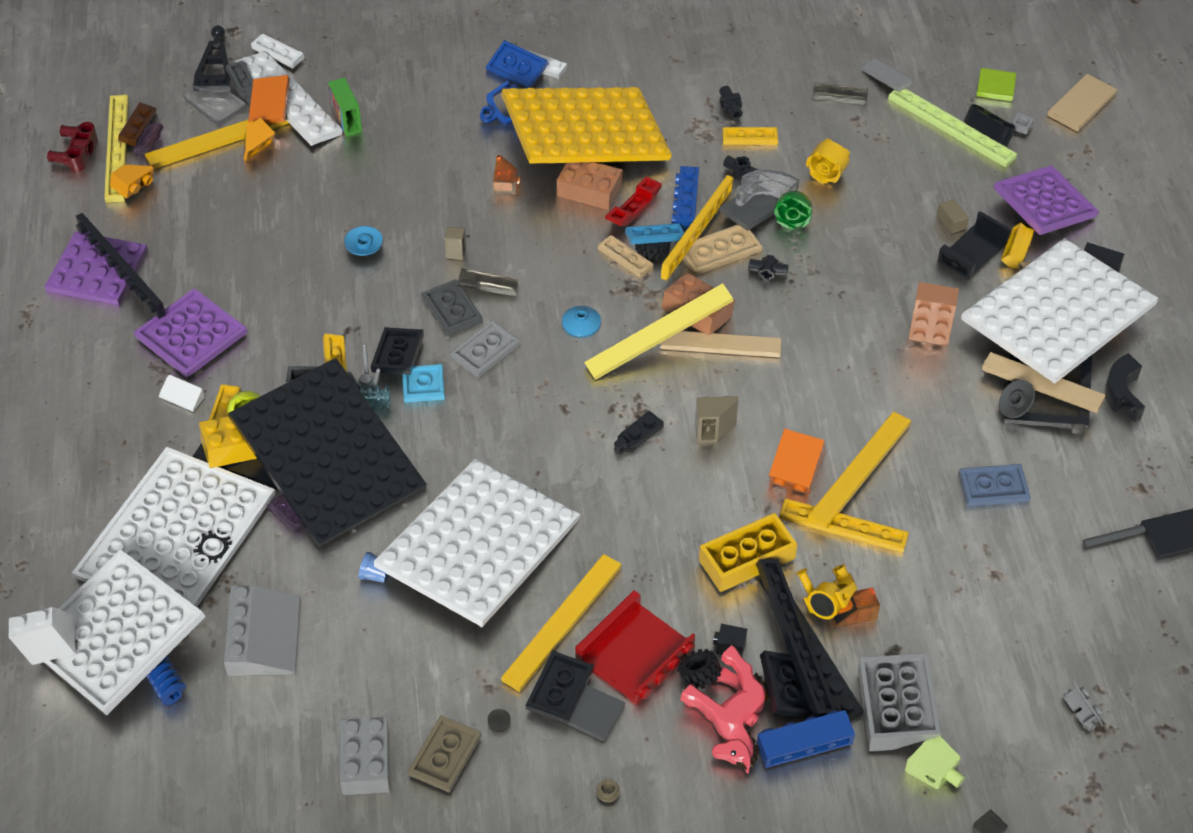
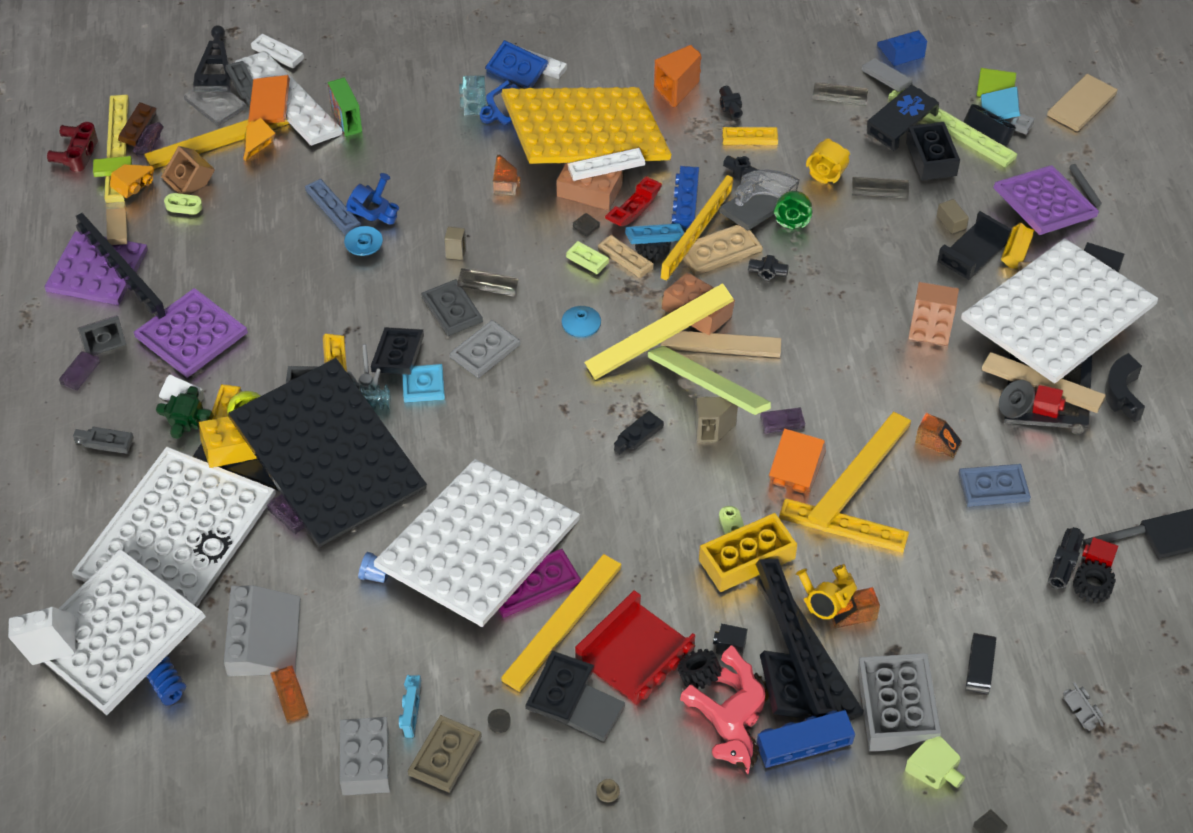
(79, 370): none -> clear purple plate
(102, 335): none -> dark grey slope
(104, 439): none -> dark grey hinge
(106, 166): none -> lime tile
(116, 226): none -> tan tile
(183, 203): none -> yellowish green plate
(184, 412): none -> dark green piece
(187, 171): none -> medium nougat slope
(289, 694): none -> clear orange slope
(332, 206): none -> sand blue tile
(364, 195): none -> blue piece
(410, 704): none -> medium azure hinge
(473, 94): none -> clear light blue brick
(548, 579): none -> magenta tile
(586, 224): none -> clear smoke tile
(587, 257): none -> yellowish green plate
(606, 164): none -> white tile
(677, 74): none -> orange slope
(709, 380): none -> yellowish green tile
(730, 522): none -> yellowish green plate
(778, 420): none -> clear purple plate
(880, 187): none -> clear smoke tile
(899, 114): none -> black panel
(904, 47): none -> blue slope
(932, 151): none -> black brick
(938, 435): none -> clear orange slope
(981, 663): none -> black beam
(1002, 103): none -> medium azure tile
(1048, 401): none -> red brick
(1066, 558): none -> black piece
(1085, 185): none -> dark grey bar
(1094, 571): none -> black tyre
(1100, 551): none -> red brick

